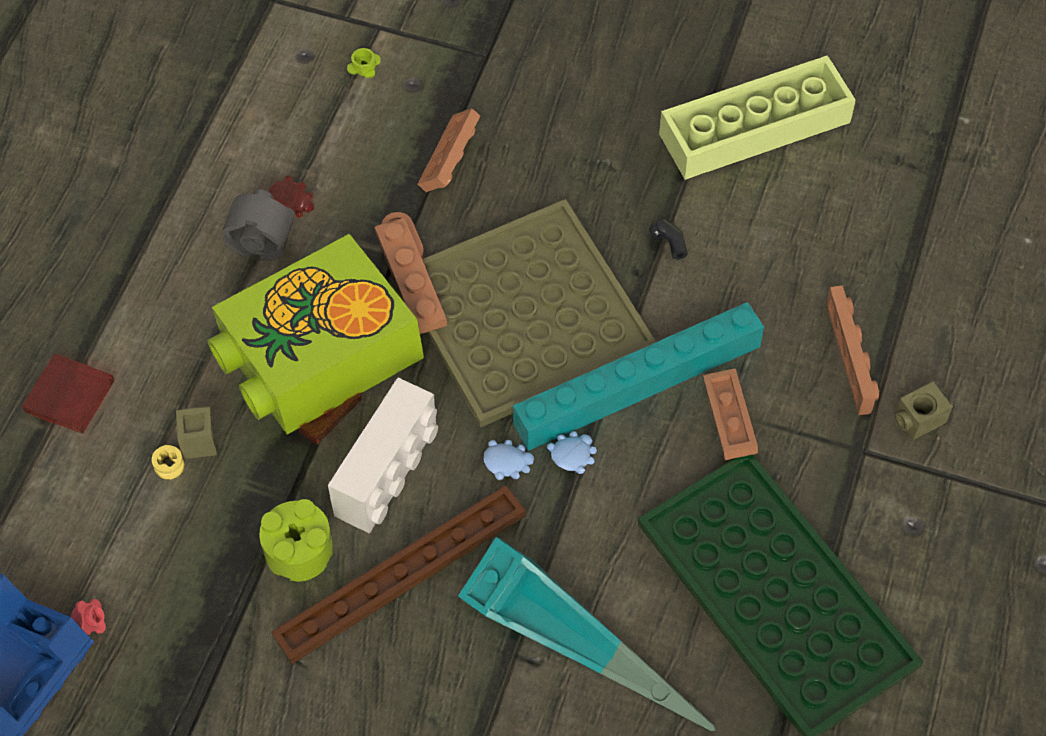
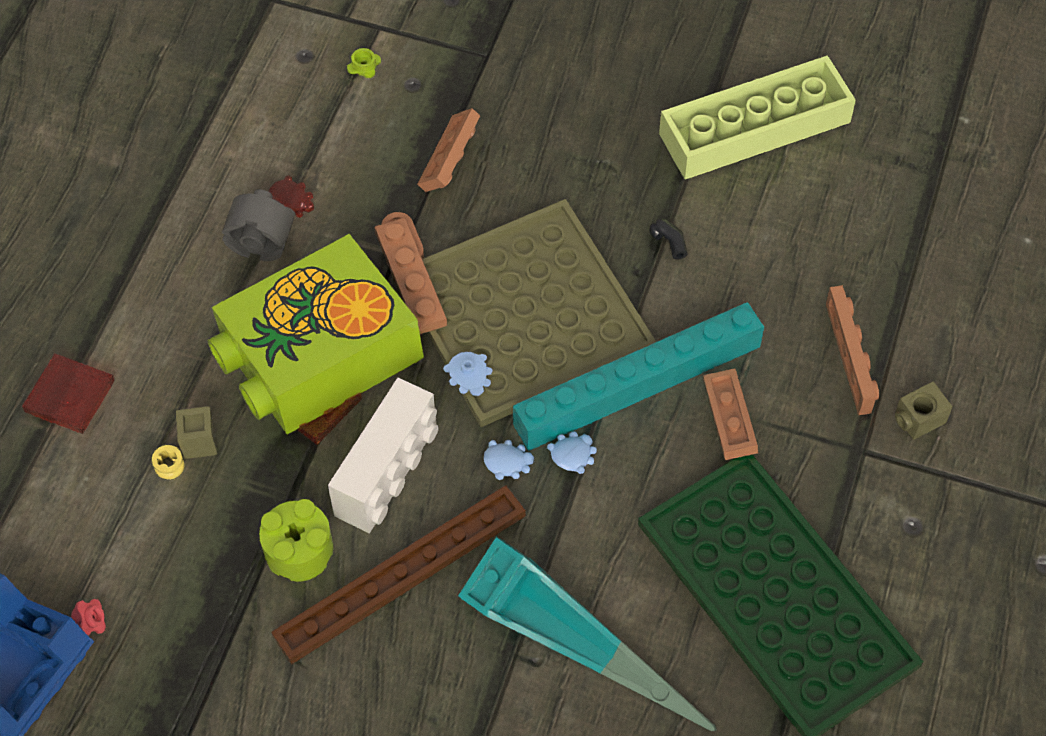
(469, 372): none -> light blue piece

